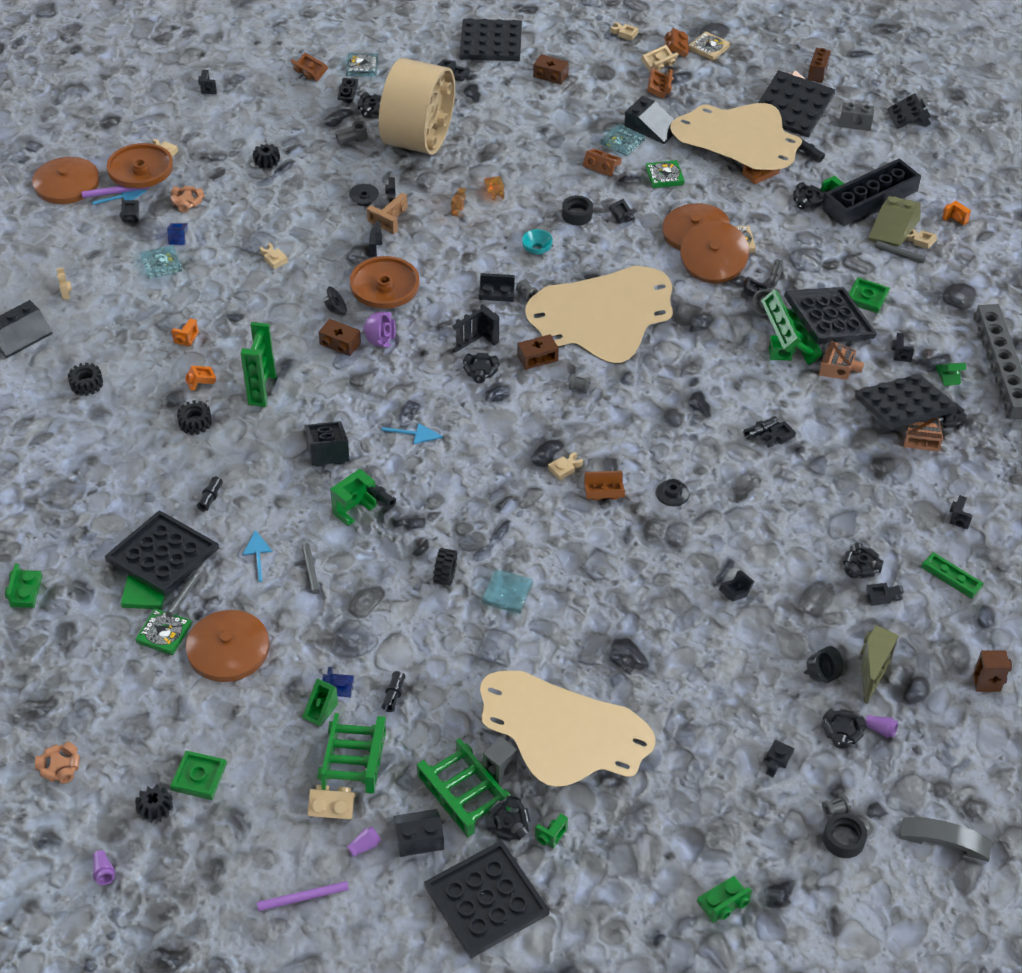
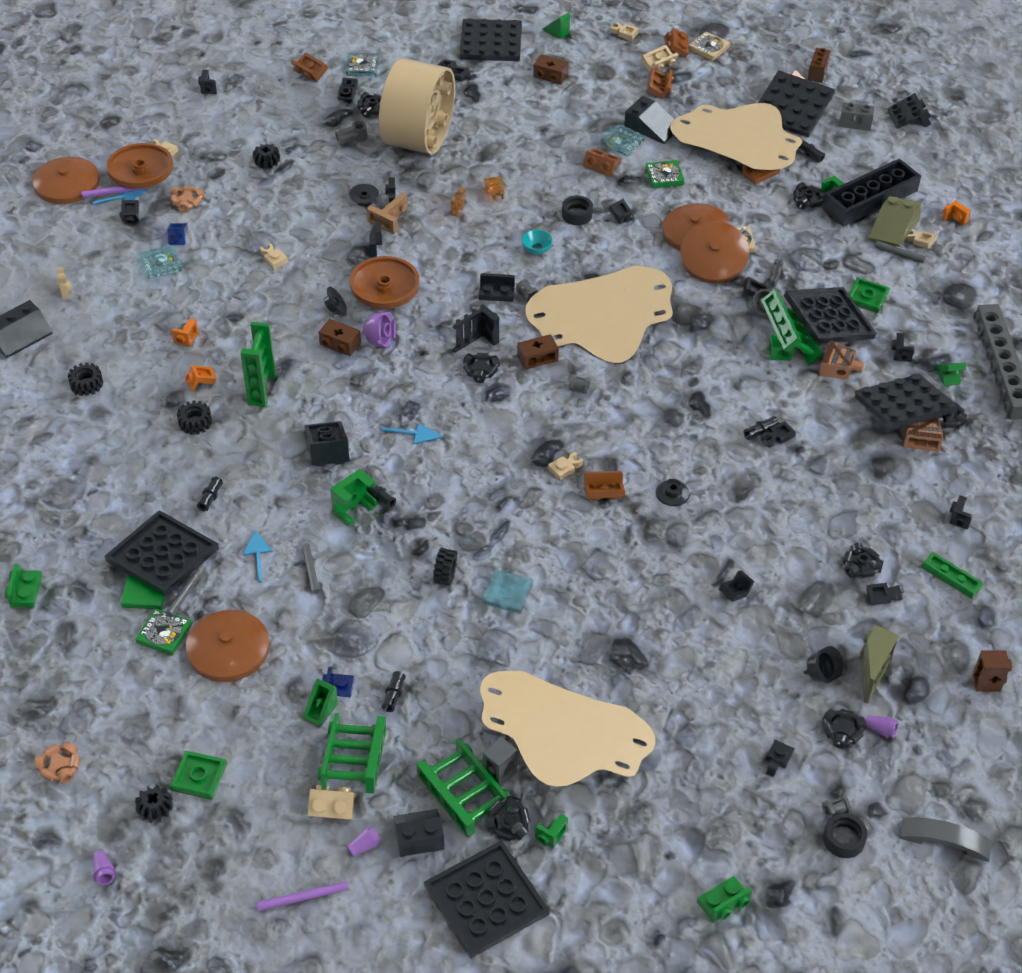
(559, 27): none -> green slope

